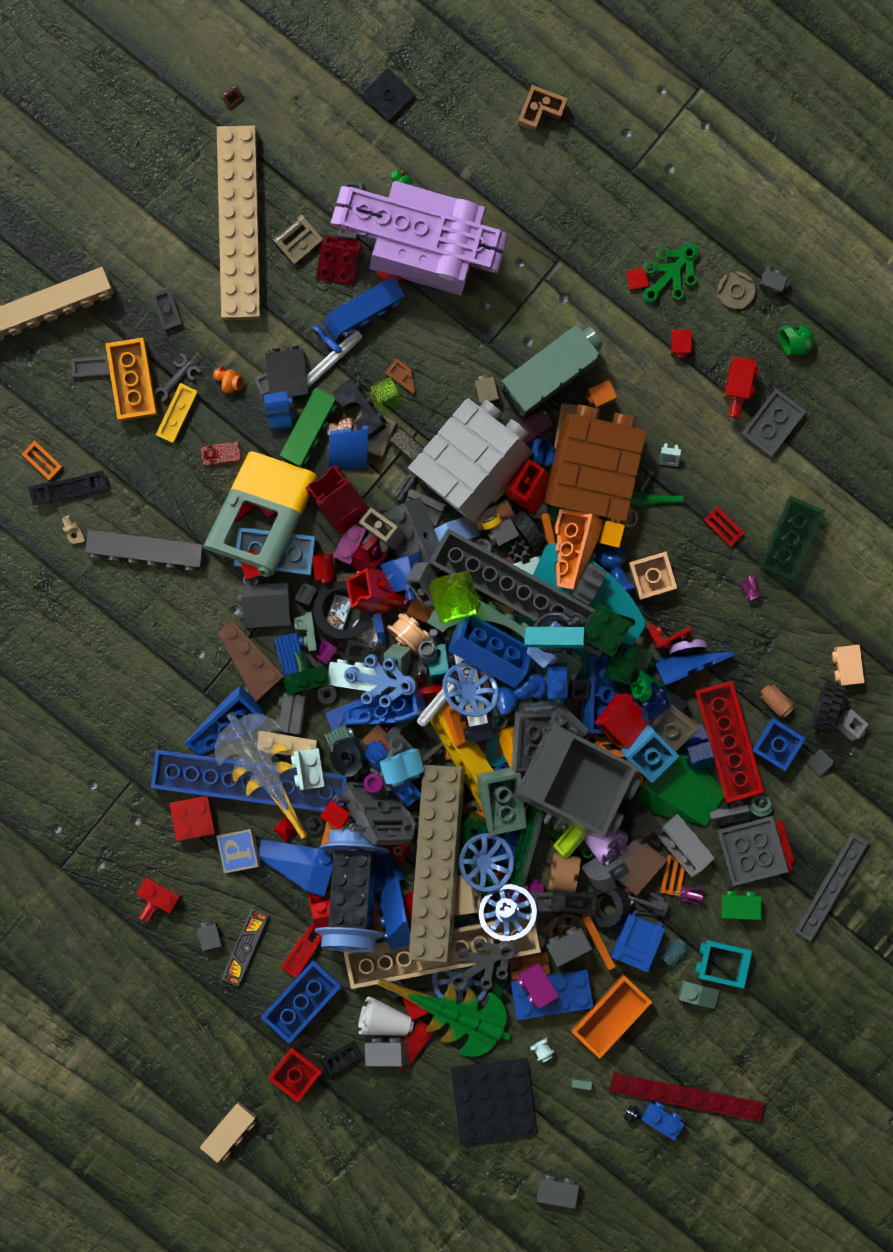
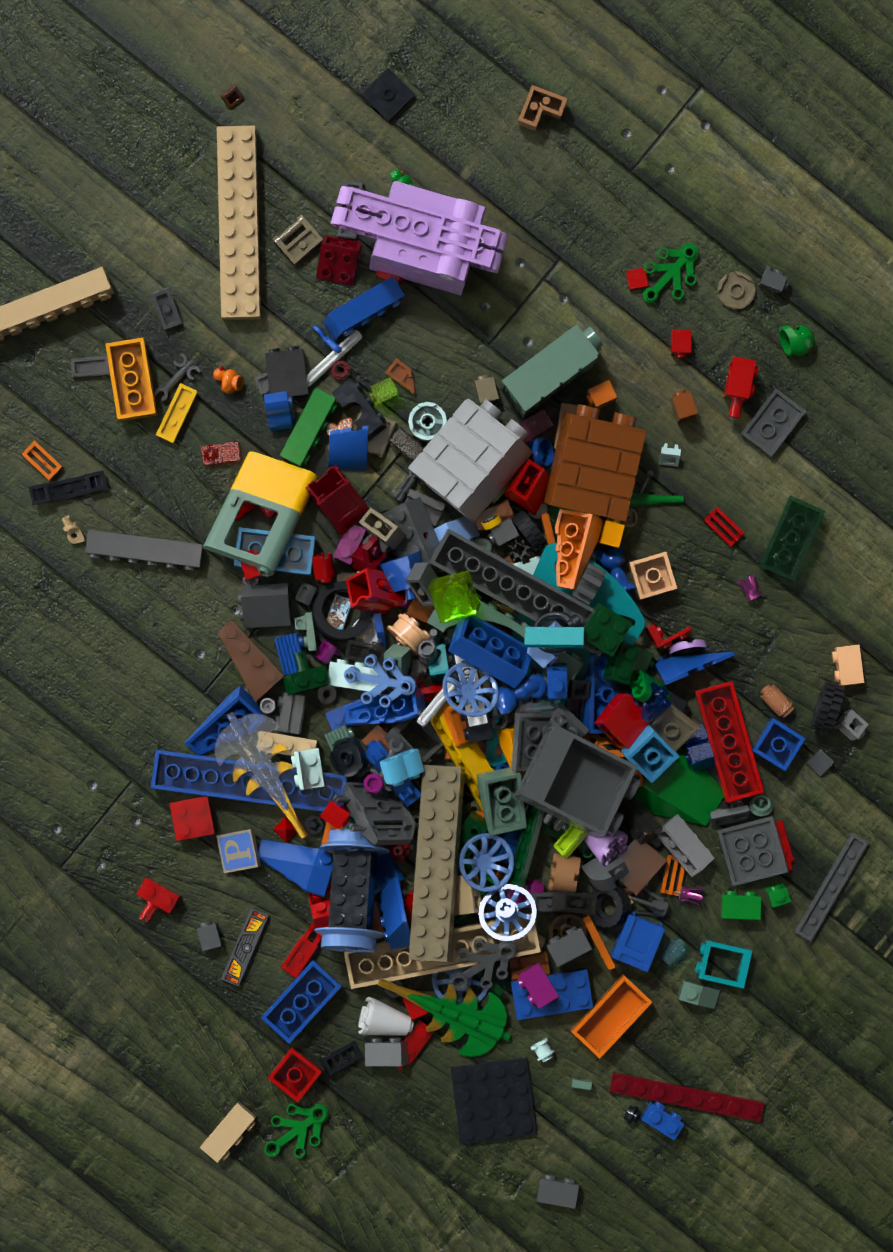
(268, 705): none -> light grey piece
(298, 1128): none -> green plant
(336, 365): none -> dark red plate
(420, 414): none -> light aqua brick
(683, 406): none -> dark orange brick
(777, 895): none -> green brick

